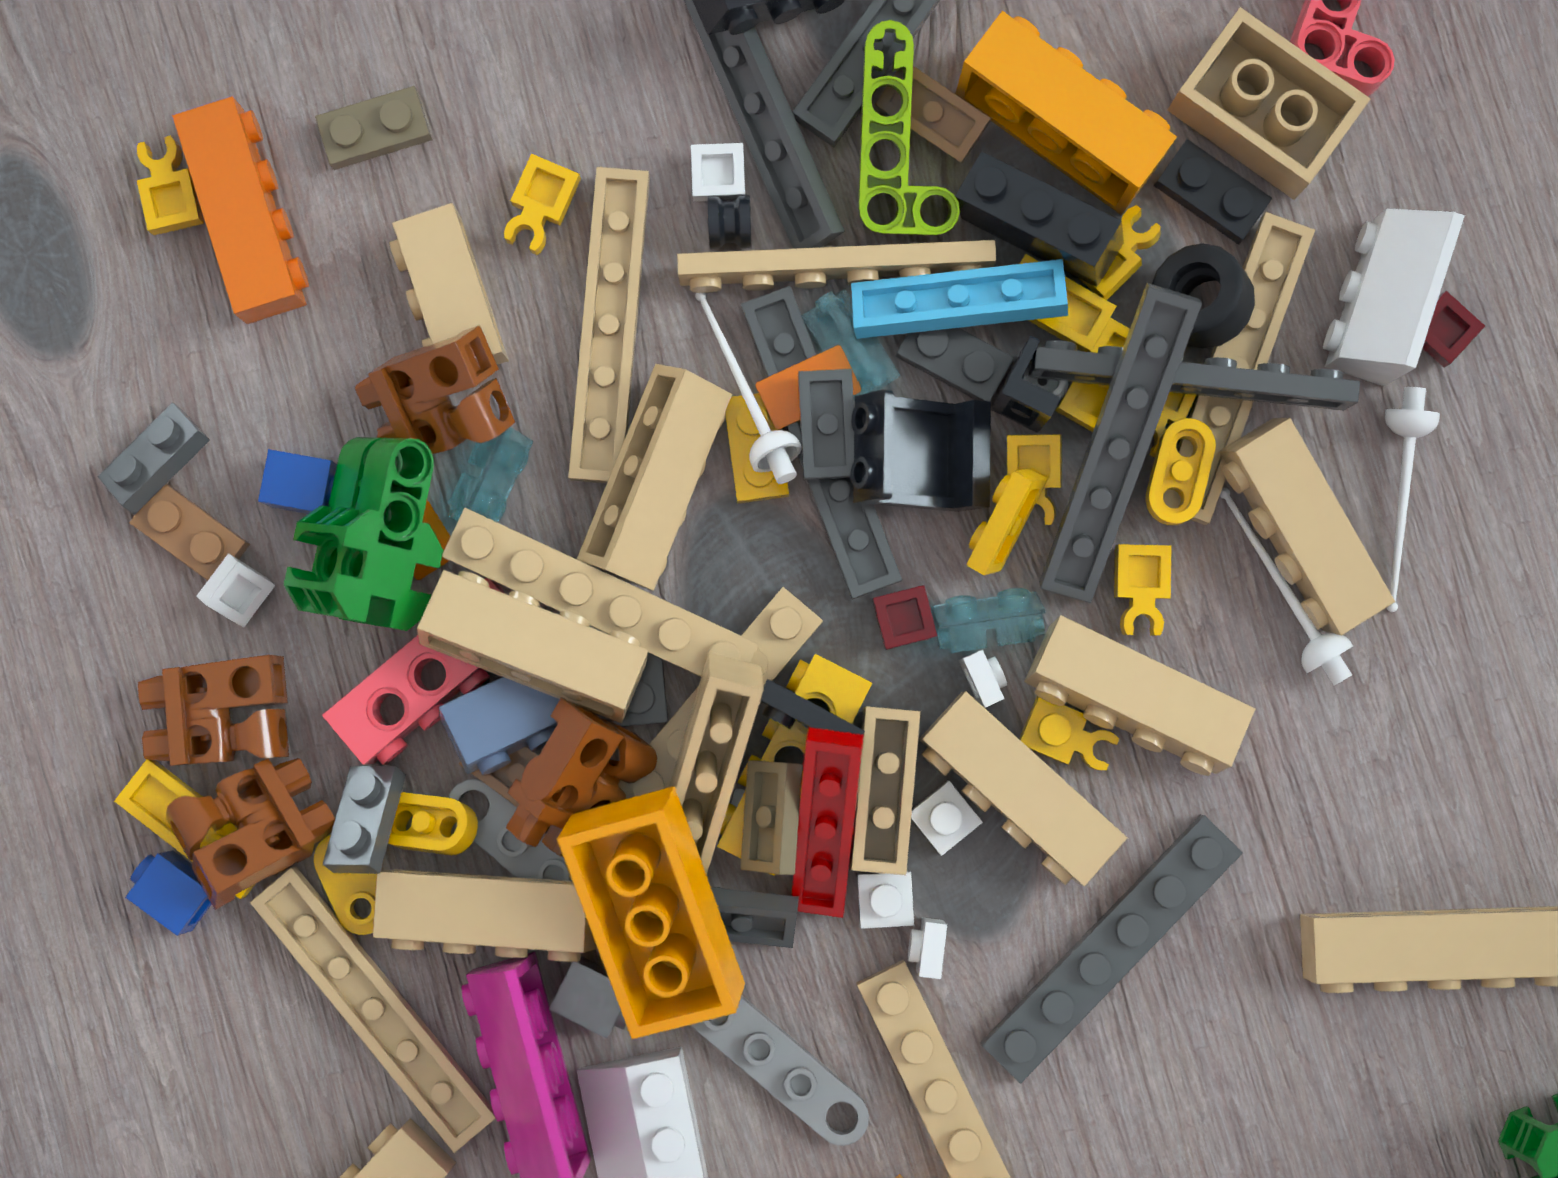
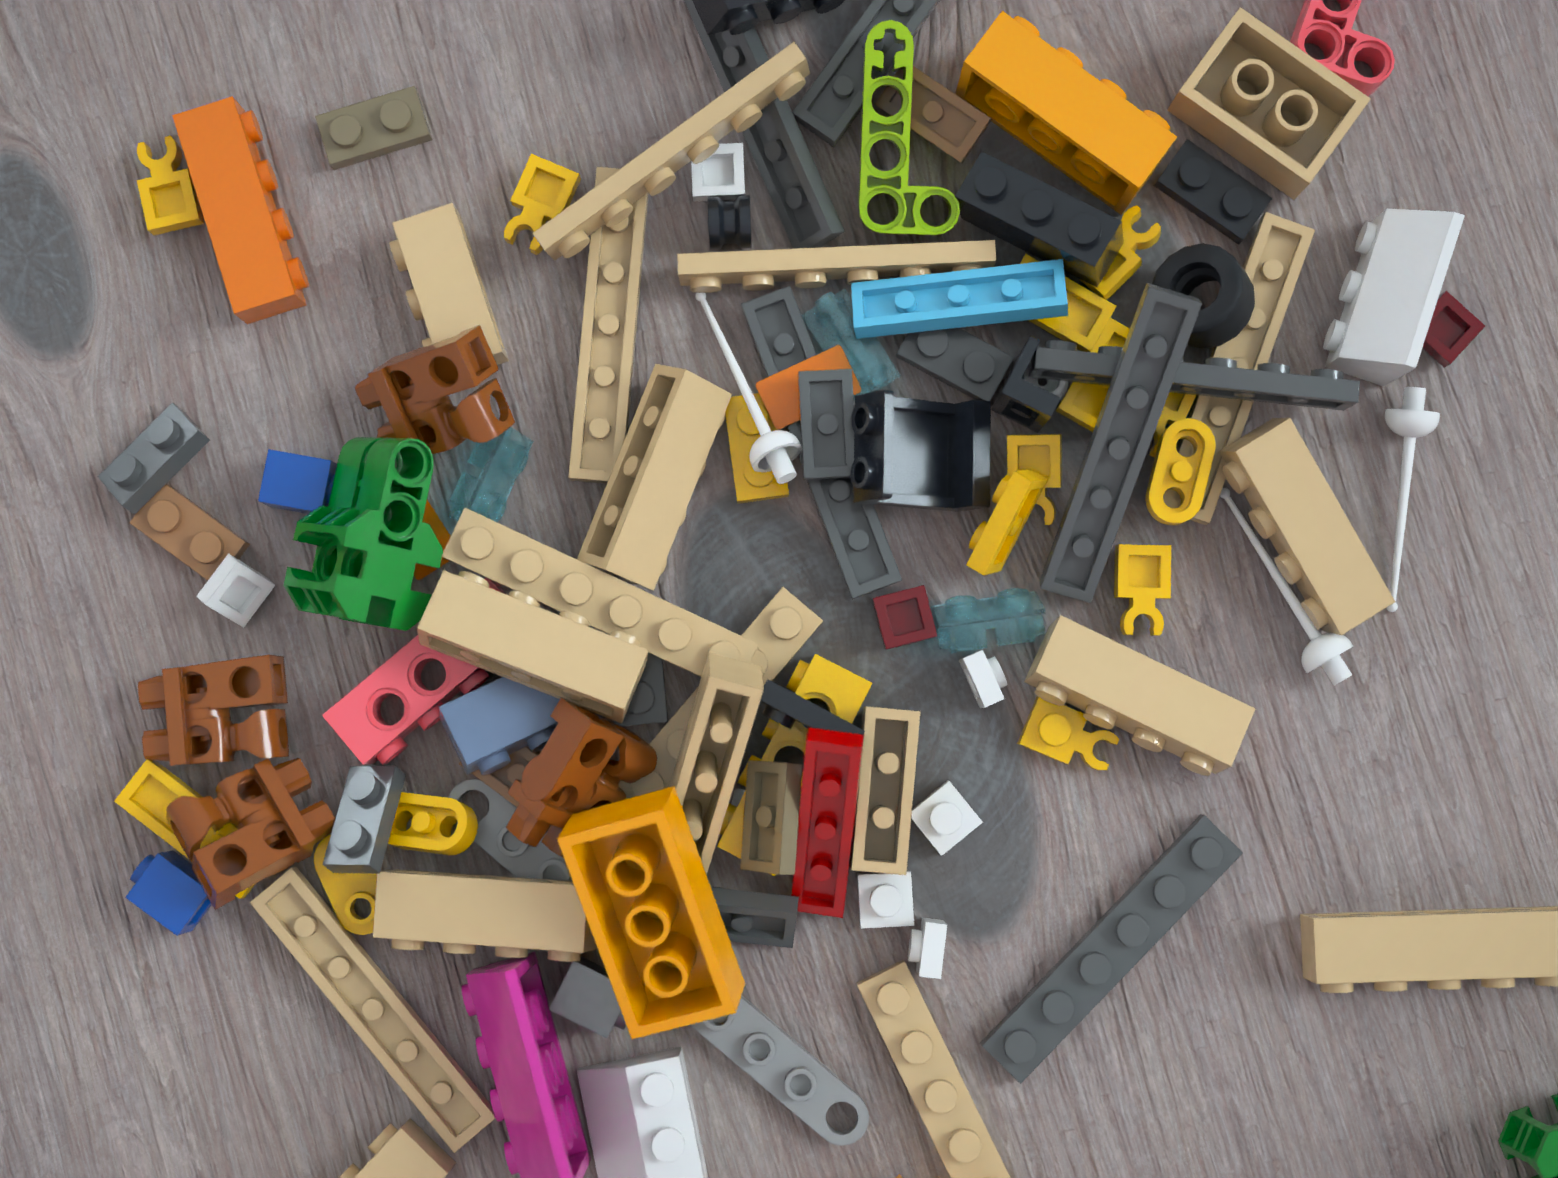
(690, 141): none -> tan plate
(1022, 789): tan brick -> none

